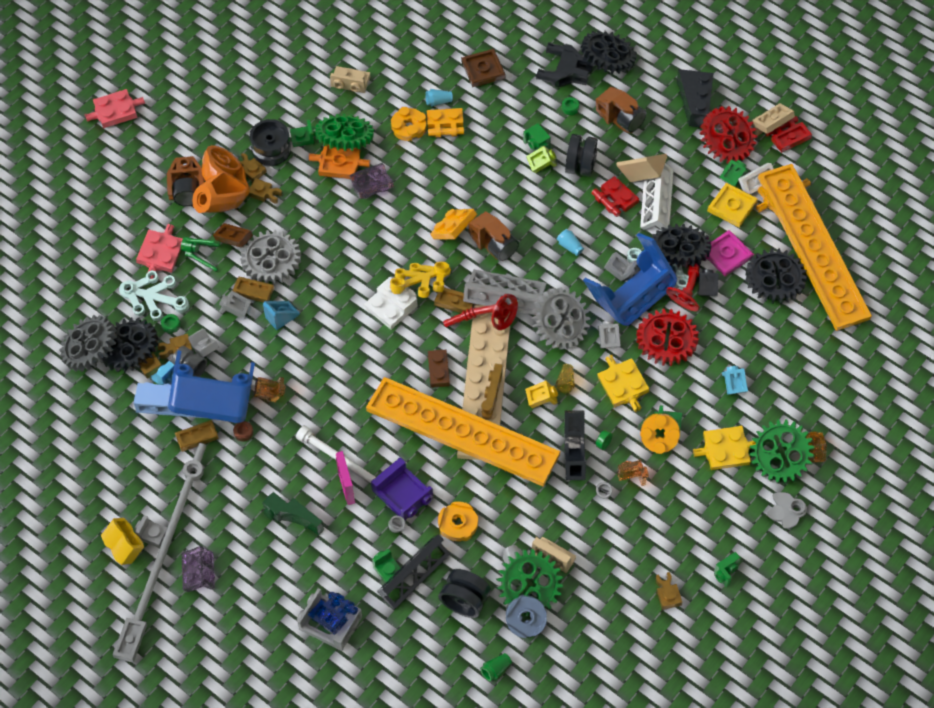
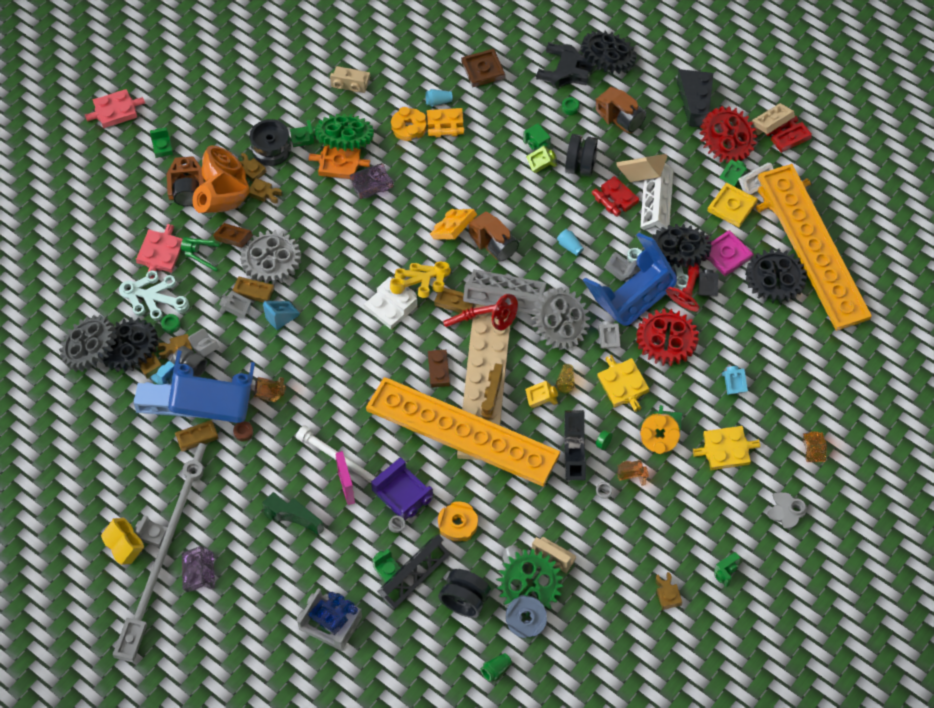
(161, 142): none -> green bracket
(798, 444): green gear -> none

